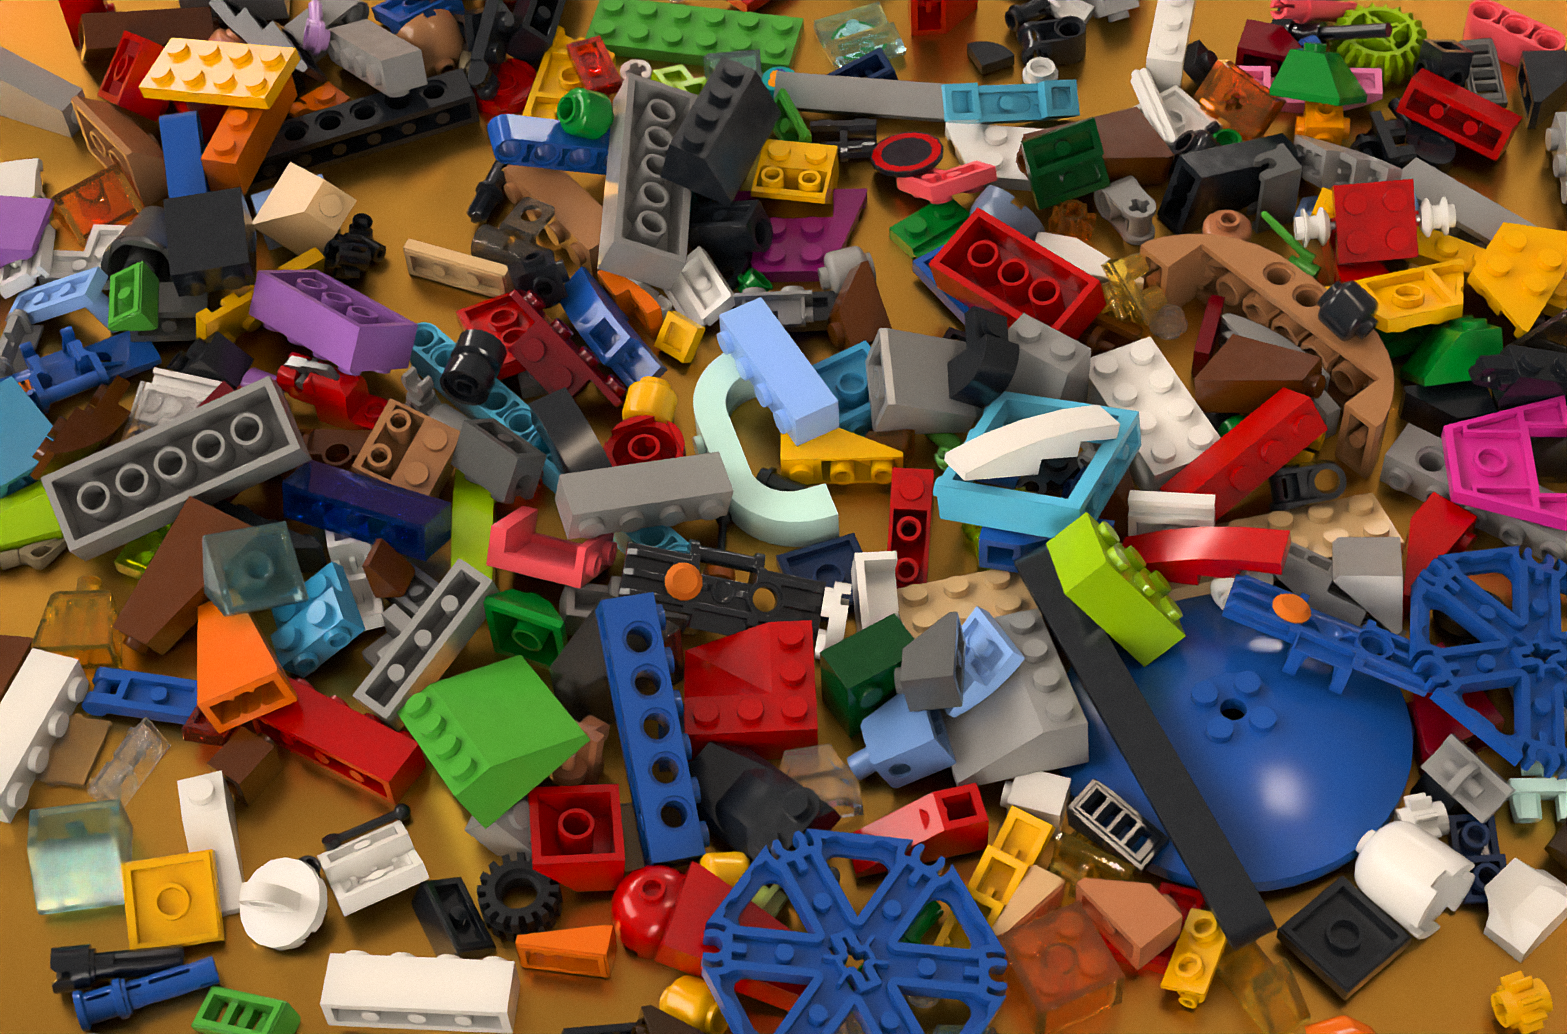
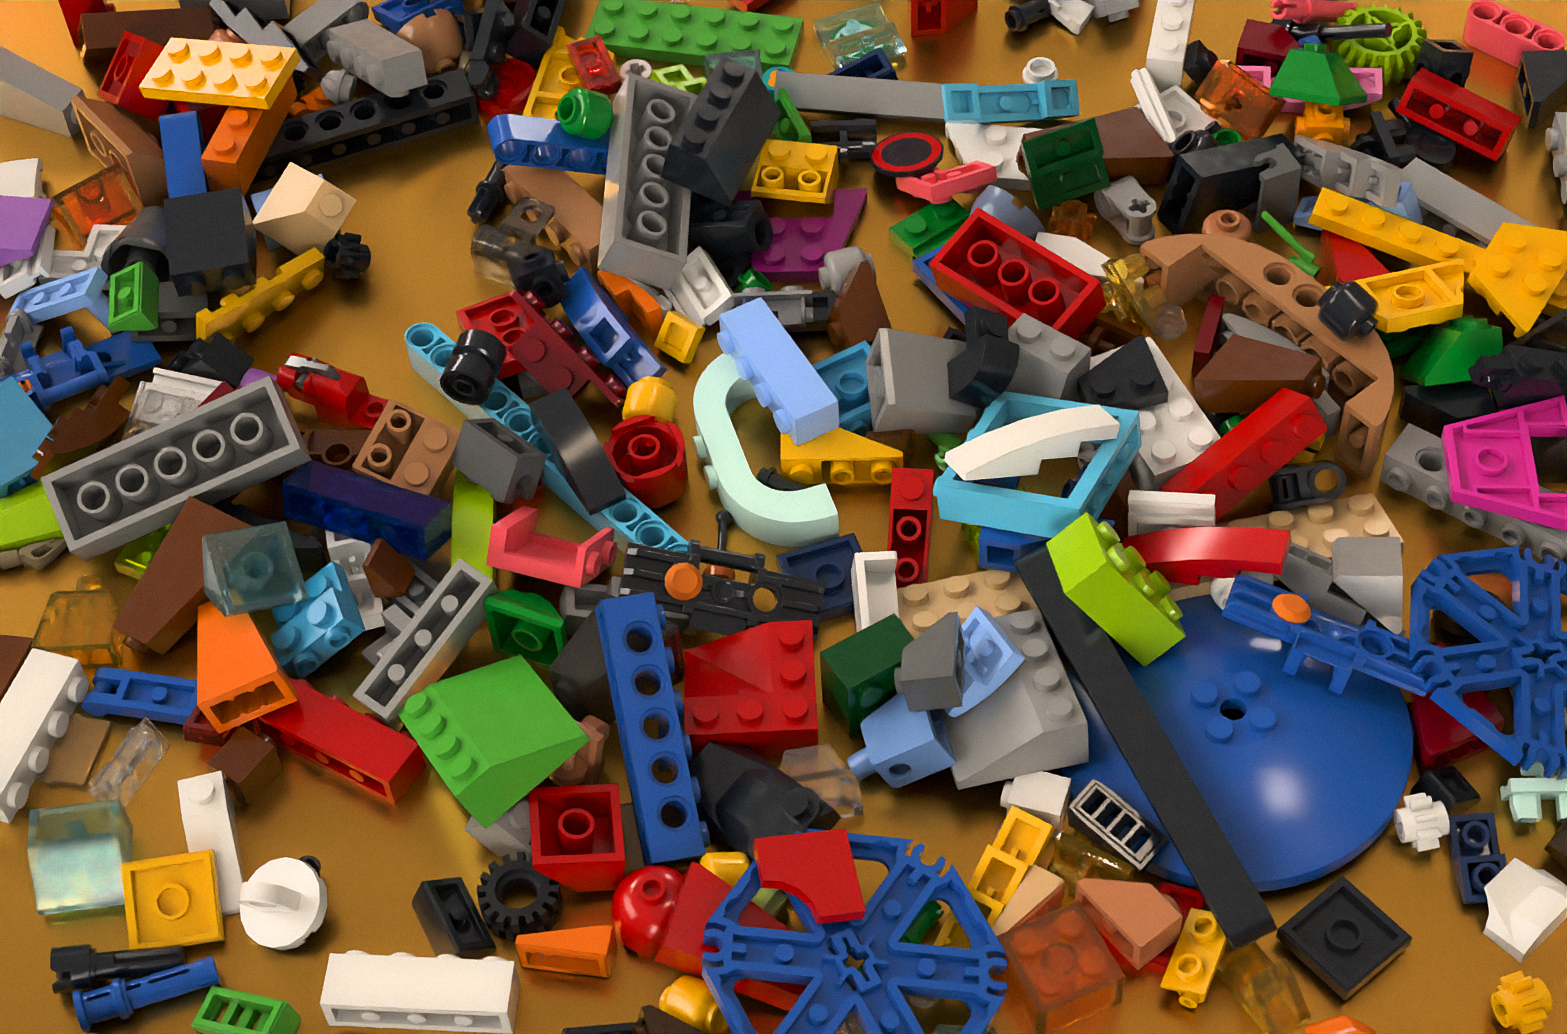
(315, 35): lavender plate -> none
(333, 320): medium lavender brick -> none
(333, 841): black hinge -> none
(339, 86): none -> light grey plate
(362, 226): black arm -> none
(372, 867): white slope -> none
(424, 399): light grey bar -> none
(457, 269): tan tile -> none
(643, 495): light grey brick -> none
(815, 869): none -> red tile
(836, 609): white plate -> none
(943, 821): red slope -> none
(989, 56): black tile -> none
(1051, 475): black plate -> none
(1056, 39): black piece -> none
(1125, 379): none -> black wing
(1375, 221): red plate -> none
(1411, 875): white cylinder -> none
(1434, 530): red slope -> none
(1468, 778): light grey hips -> none
(1490, 73): dark grey slope -> none

